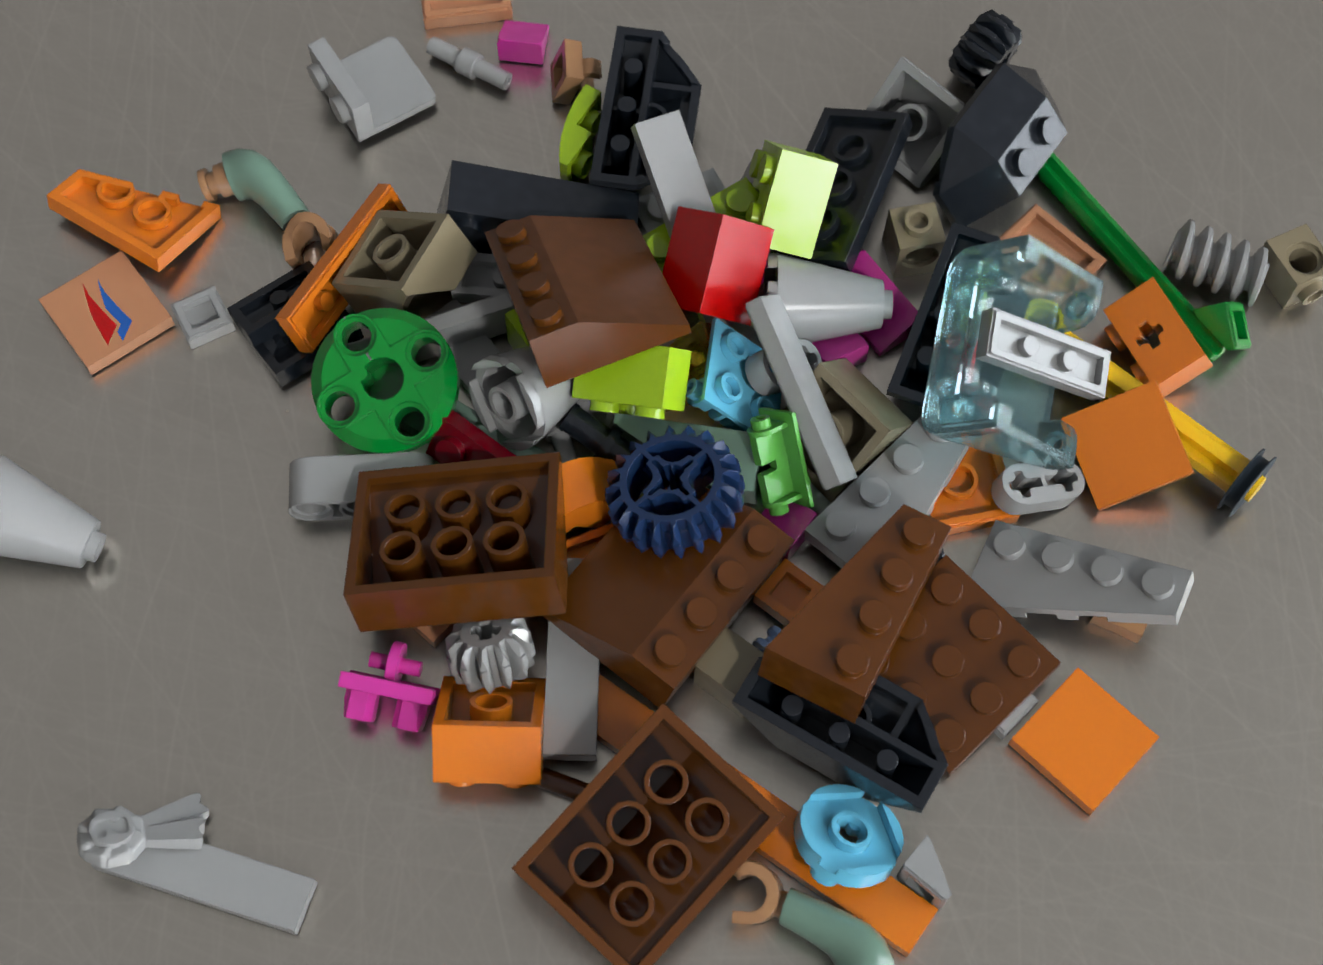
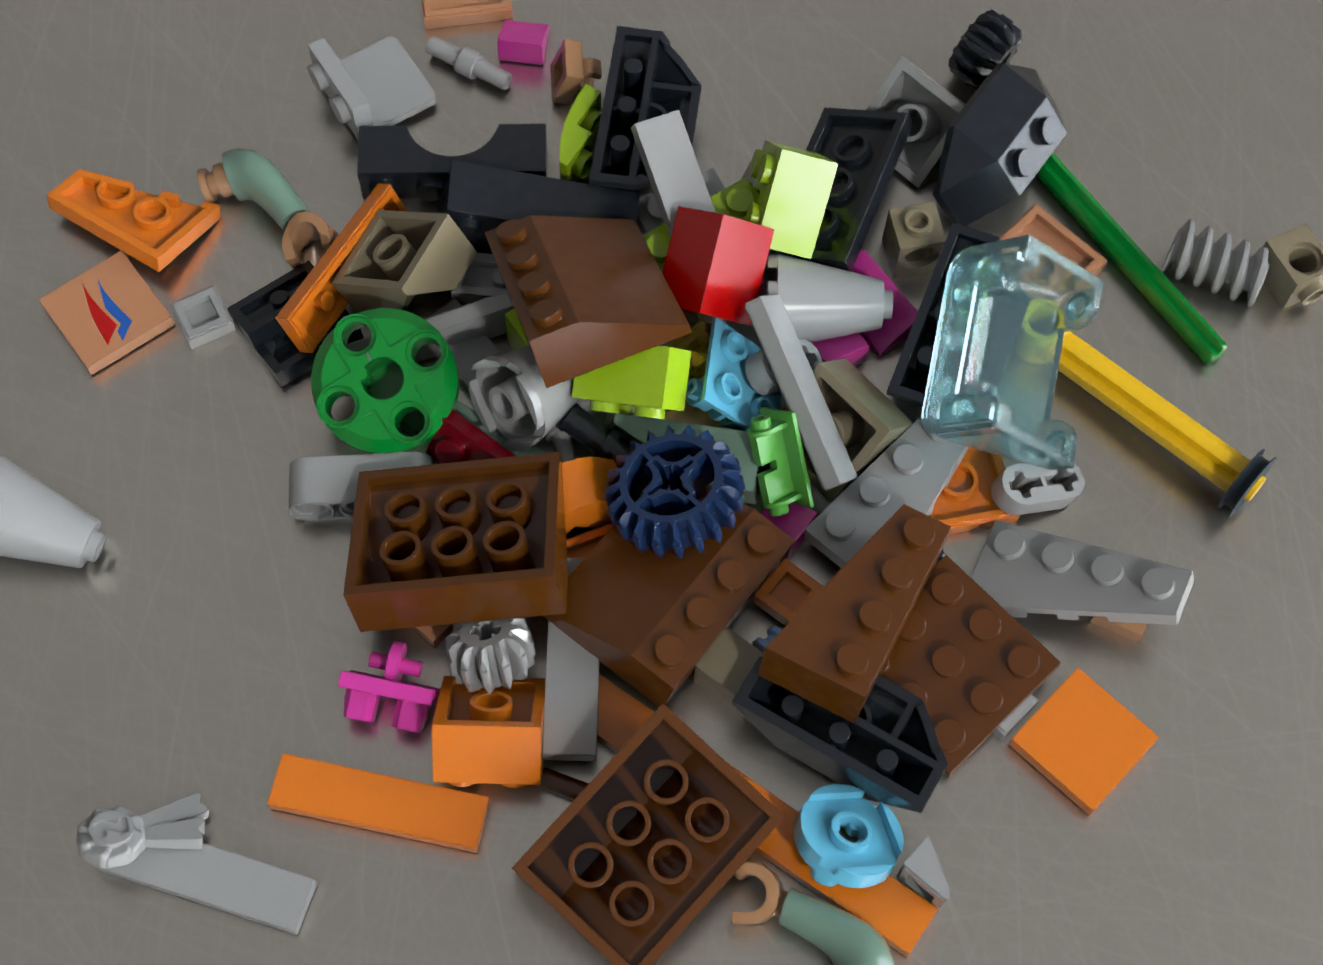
(379, 803): none -> orange tile
(395, 158): none -> black arch
(1043, 354): tile -> none
(1128, 445): orange tile -> none
(1150, 311): orange brick -> none
(1227, 324): green slope -> none

